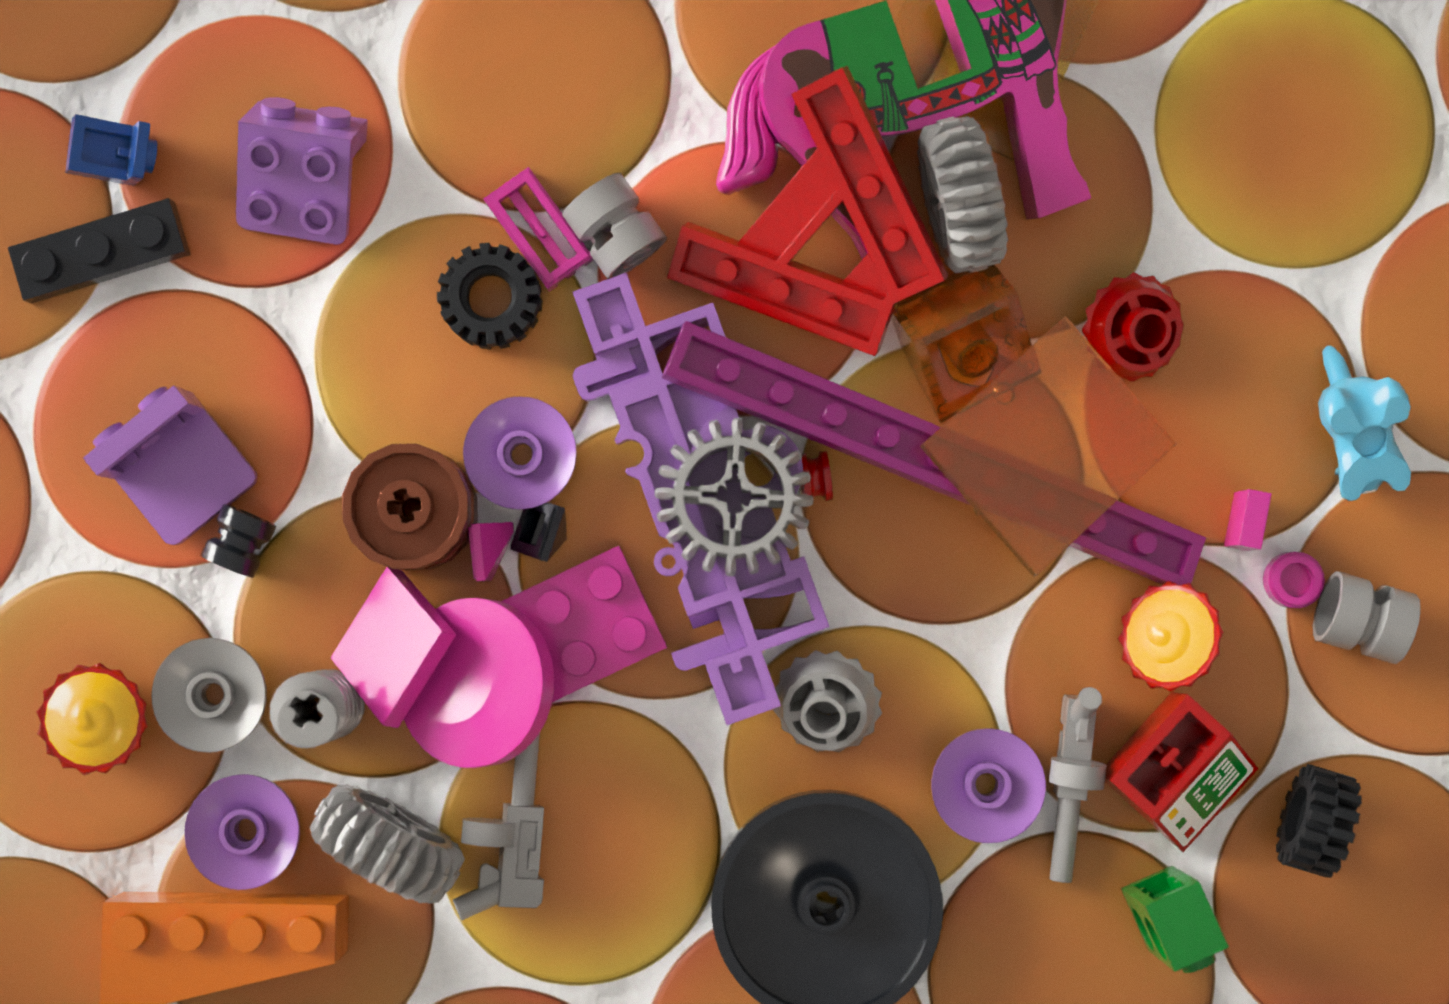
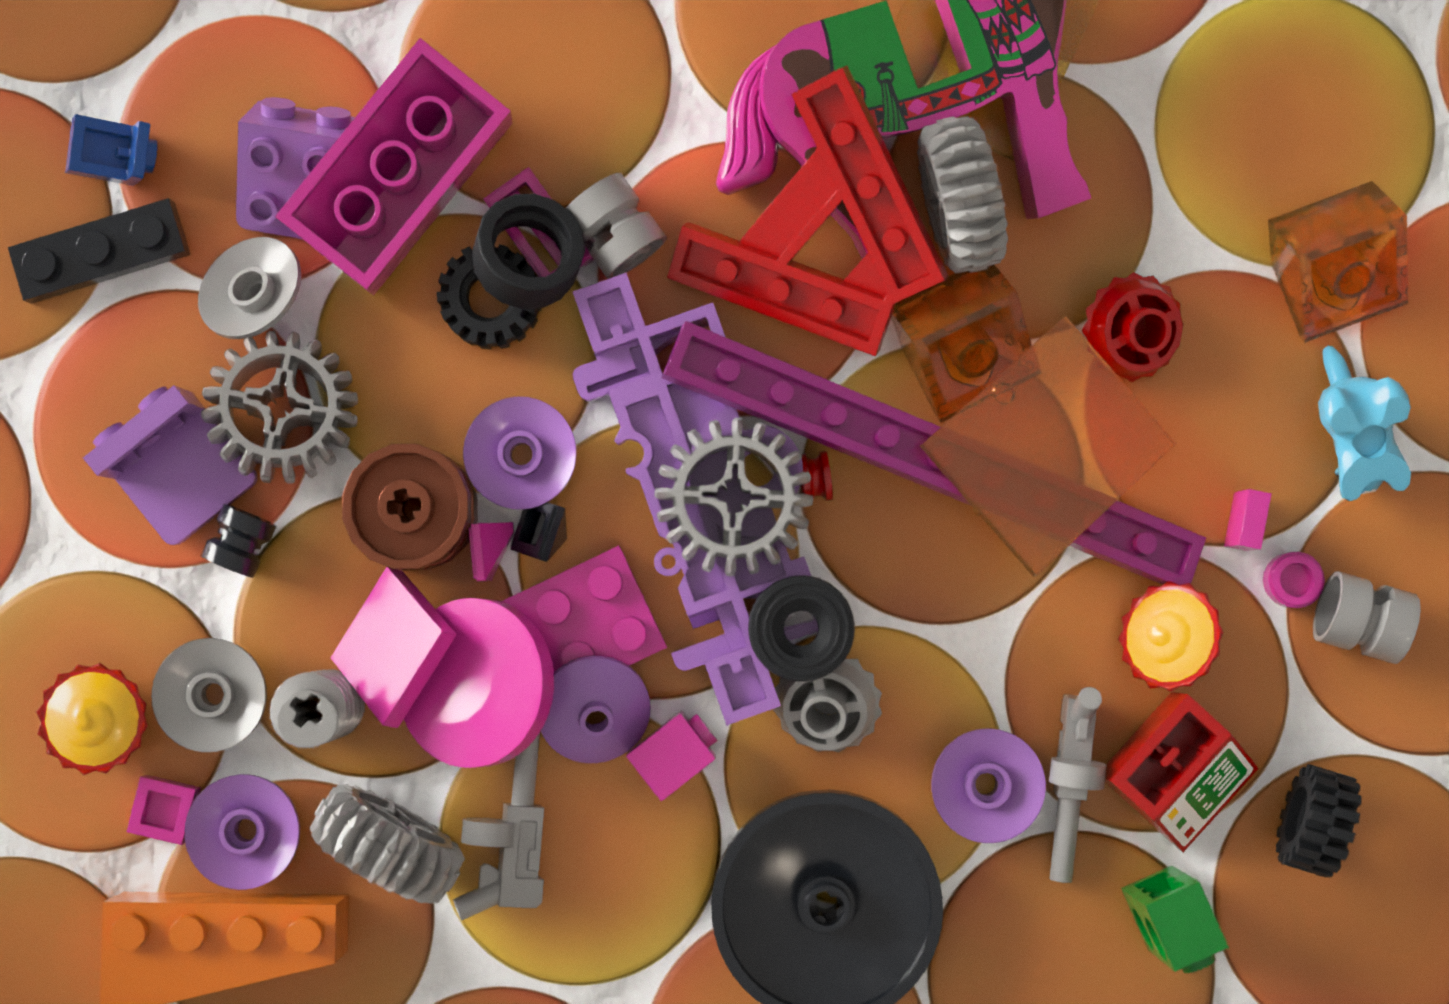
(161, 809): none -> dark pink tile
(249, 288): none -> light grey dish
(256, 403): none -> light grey gear
(396, 166): none -> dark pink slope
(539, 214): none -> black tyre
(592, 686): none -> medium lavender dish
(673, 753): none -> dark pink brick
(834, 633): none -> black tyre
(1341, 259): none -> clear orange slope

